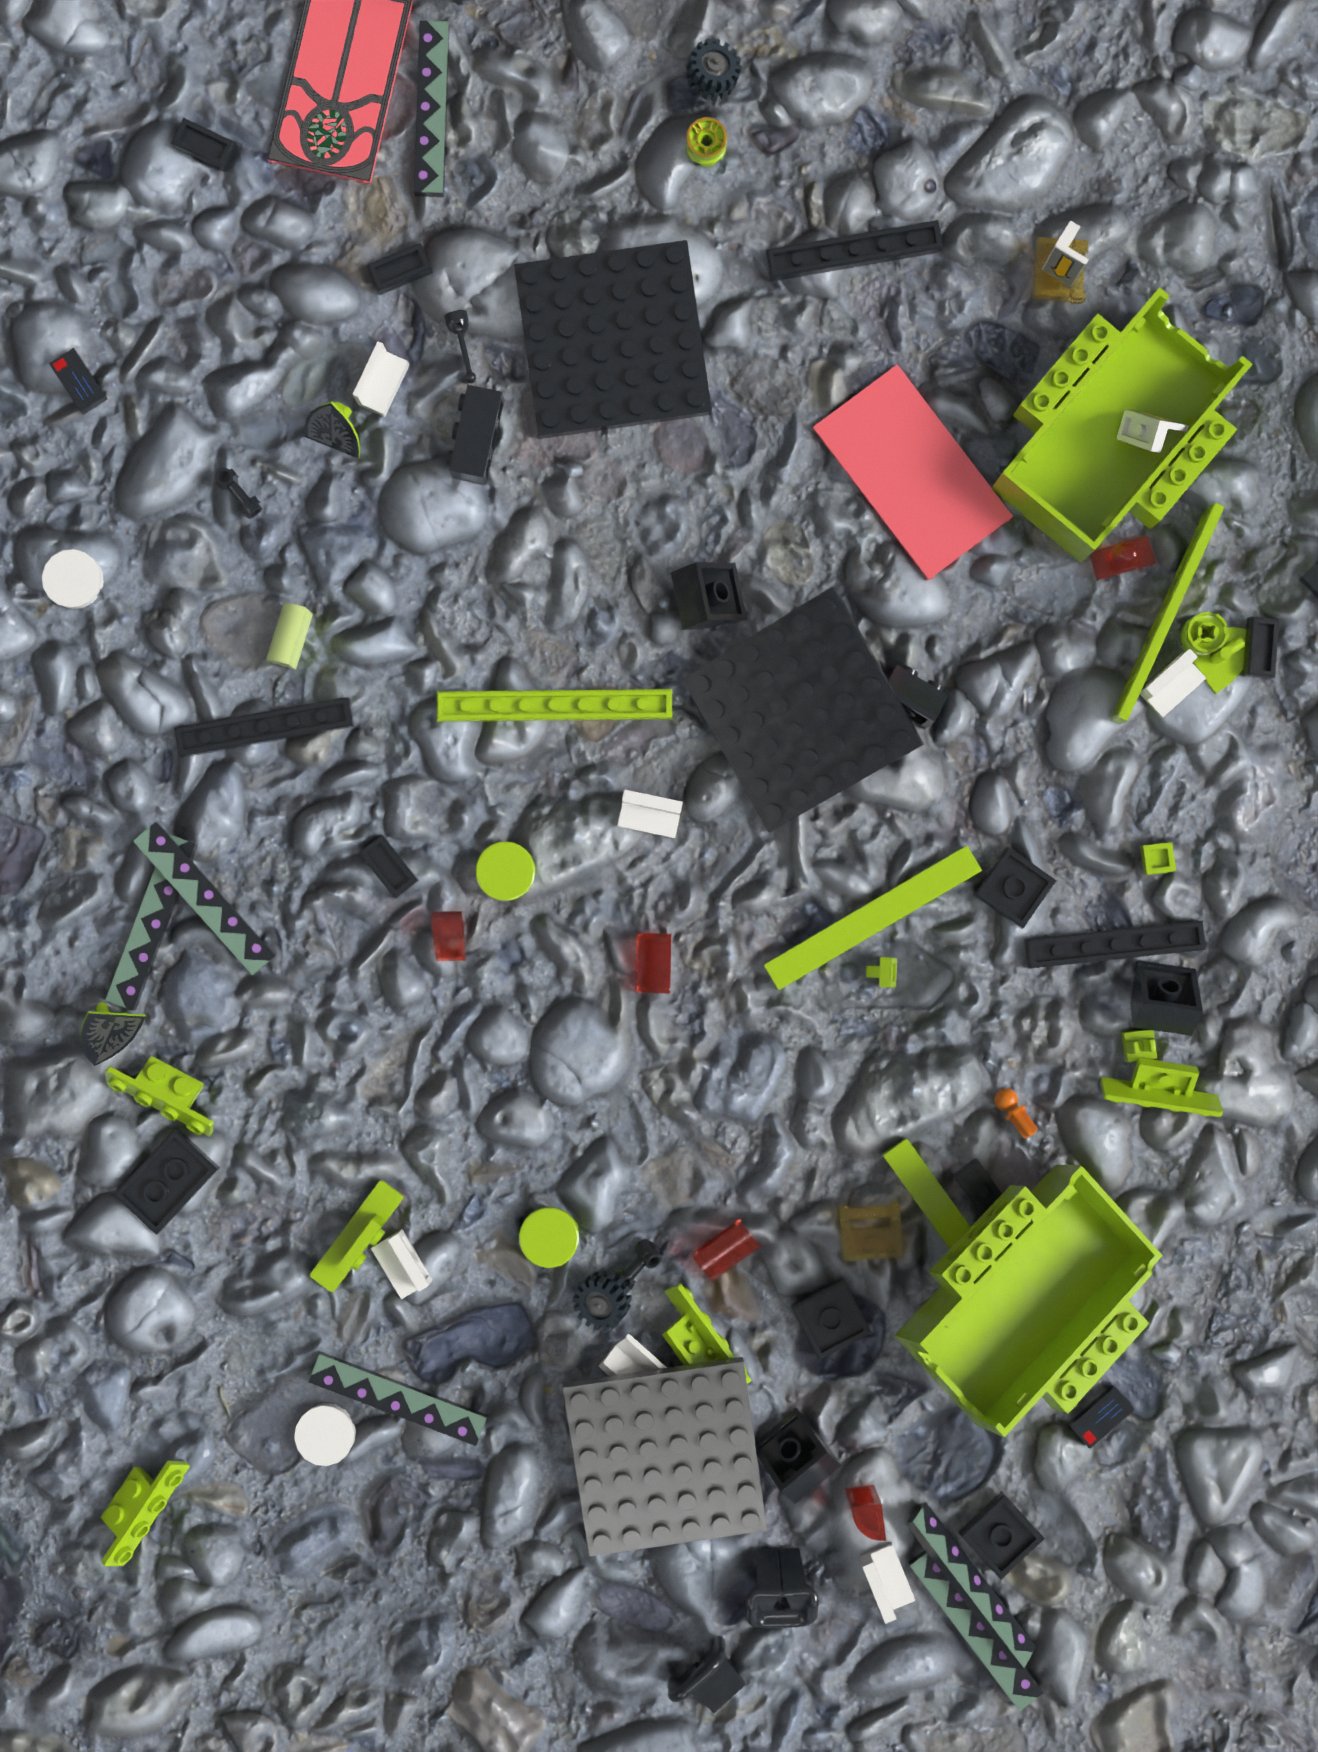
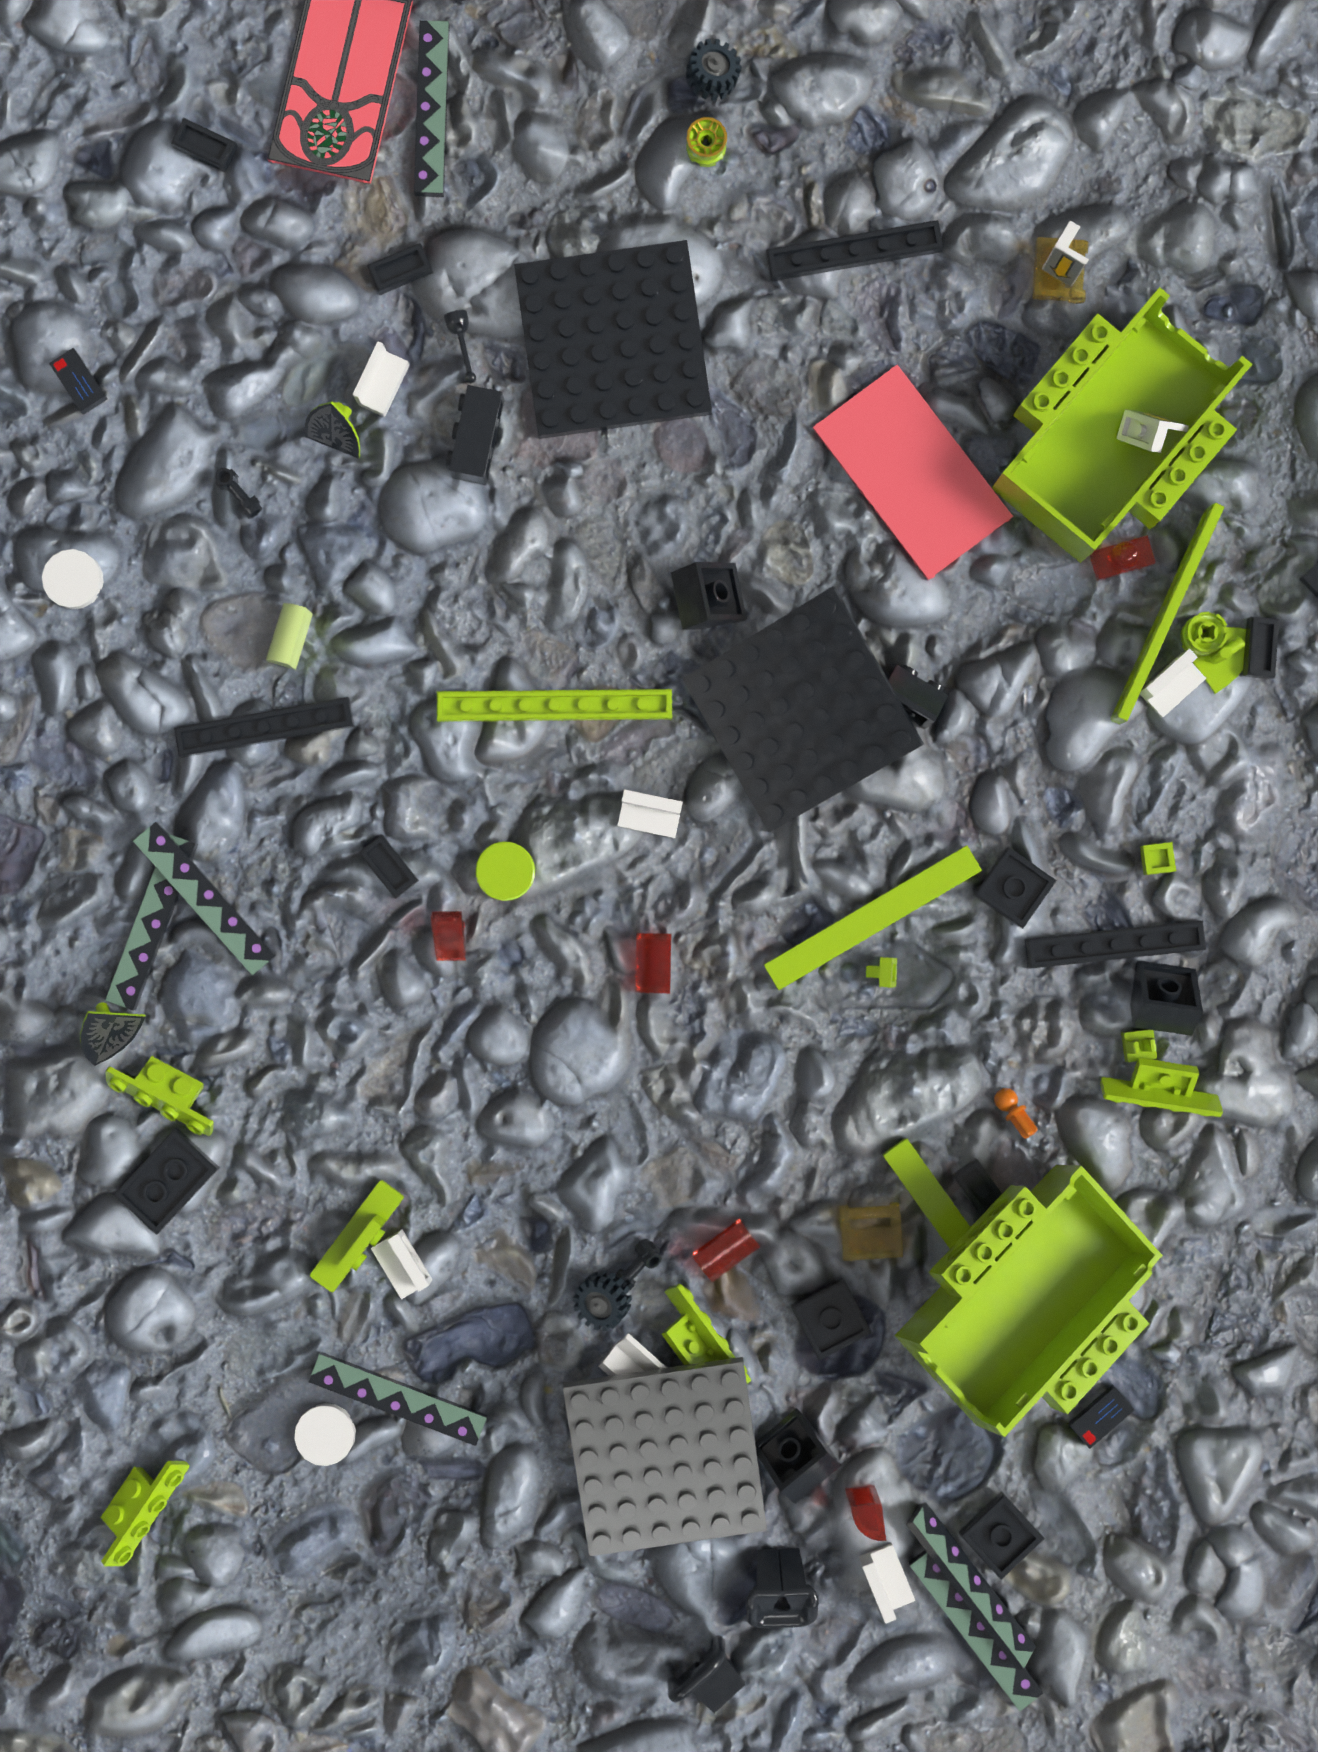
(549, 1237): lime tile -> none

